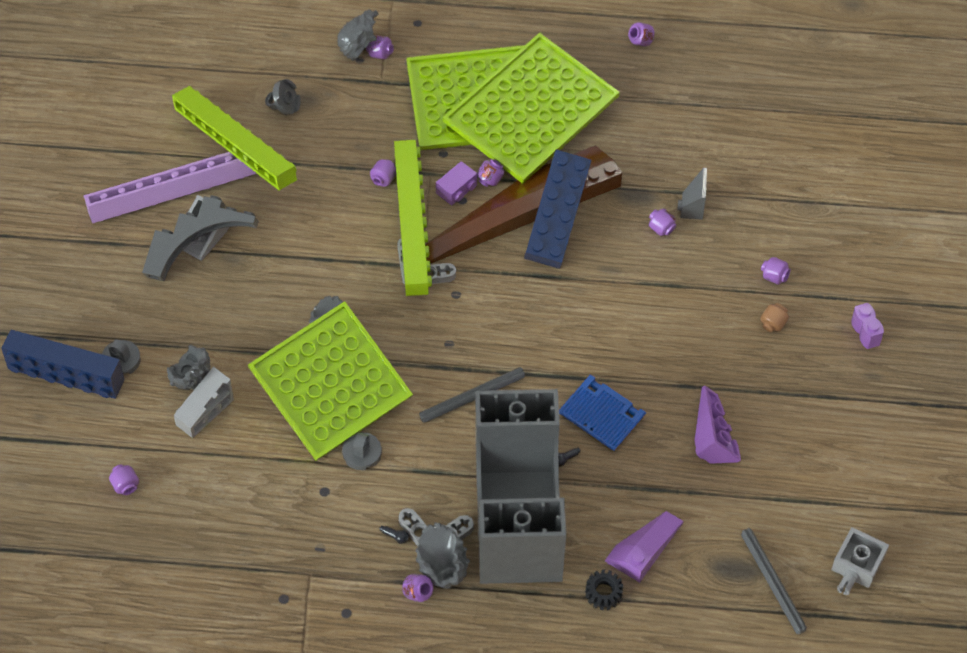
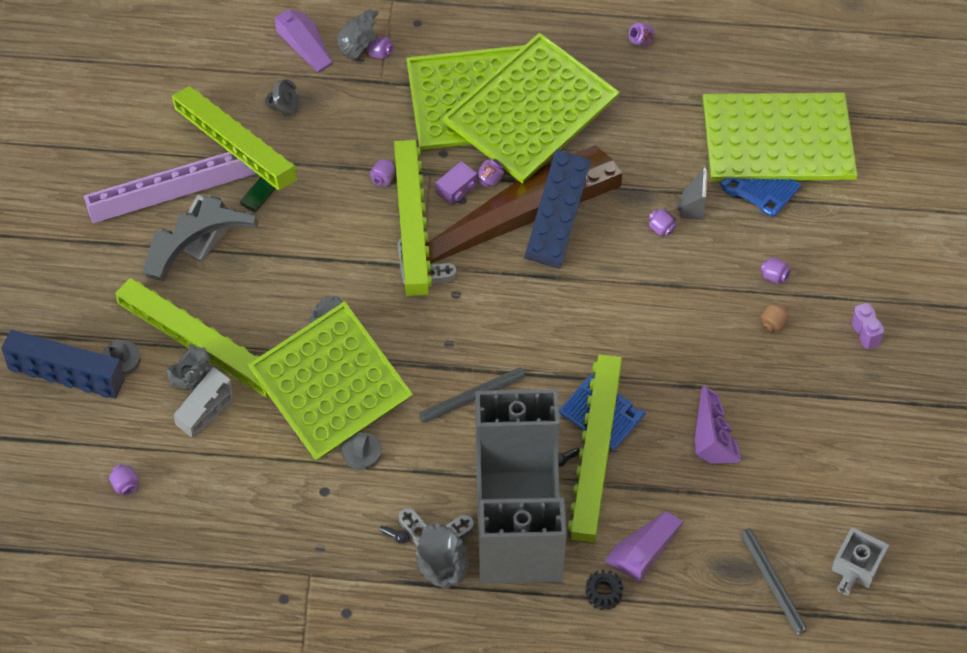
(188, 331): none -> lime brick
(257, 195): none -> dark green tile
(303, 37): none -> medium lavender wedge
(417, 587): medium lavender head -> none
(596, 449): none -> lime brick
(762, 191): none -> blue window
(779, 136): none -> lime plate

